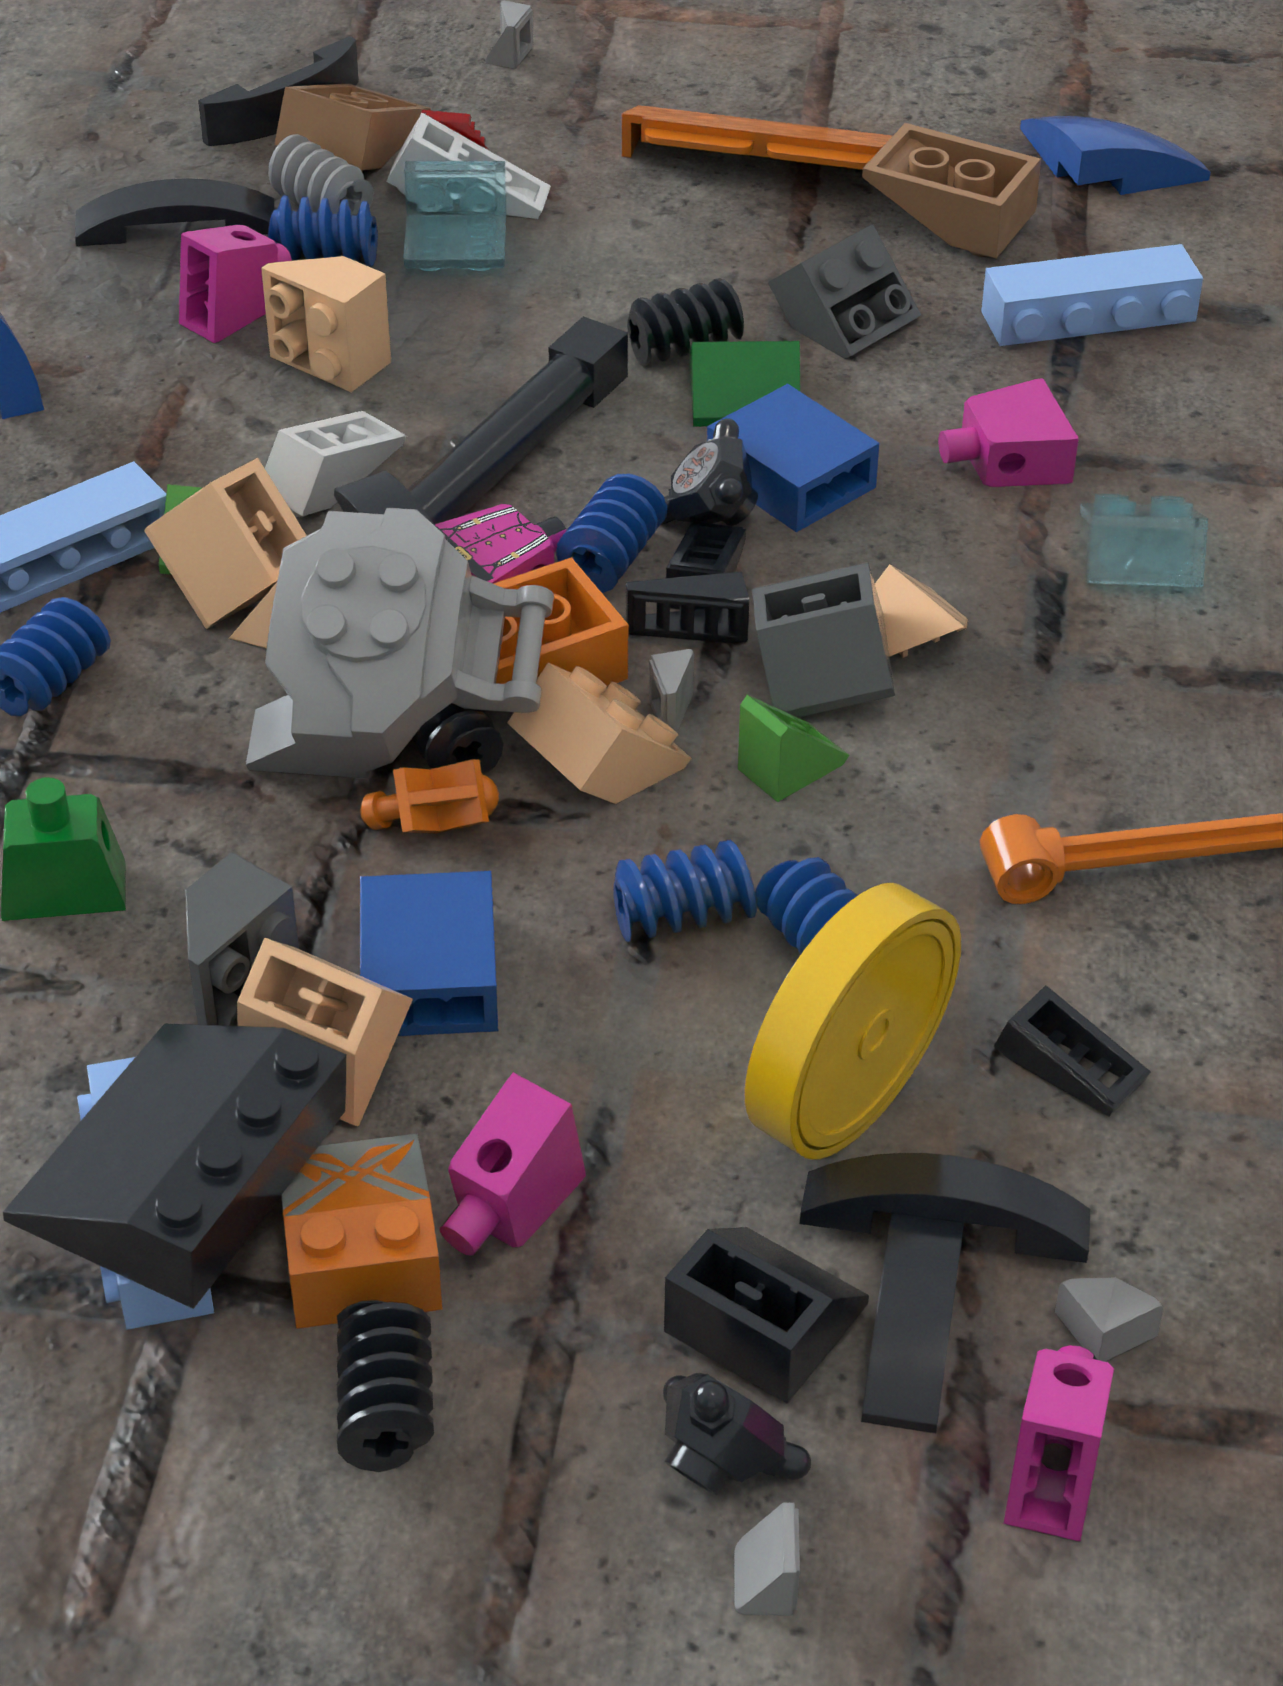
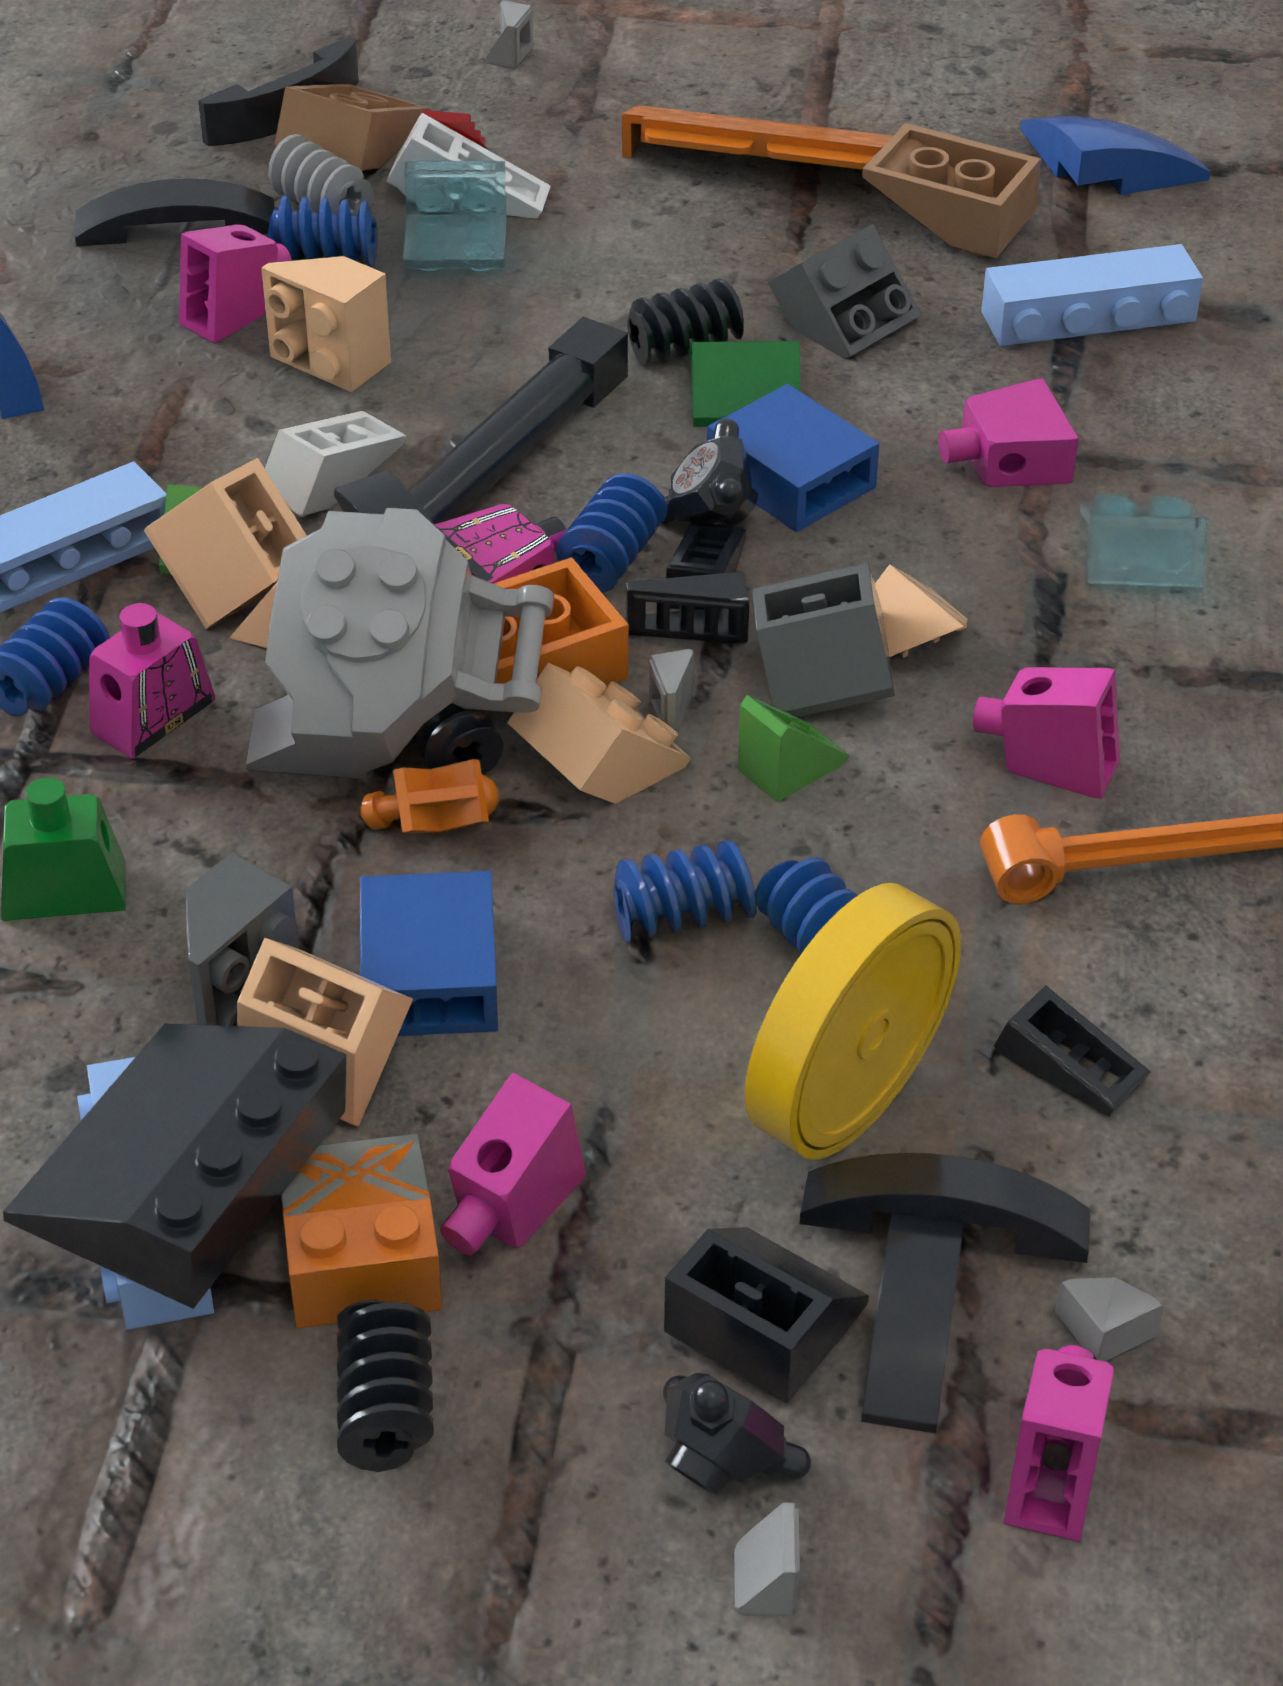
(145, 681): none -> dark pink torso
(1057, 726): none -> dark pink torso

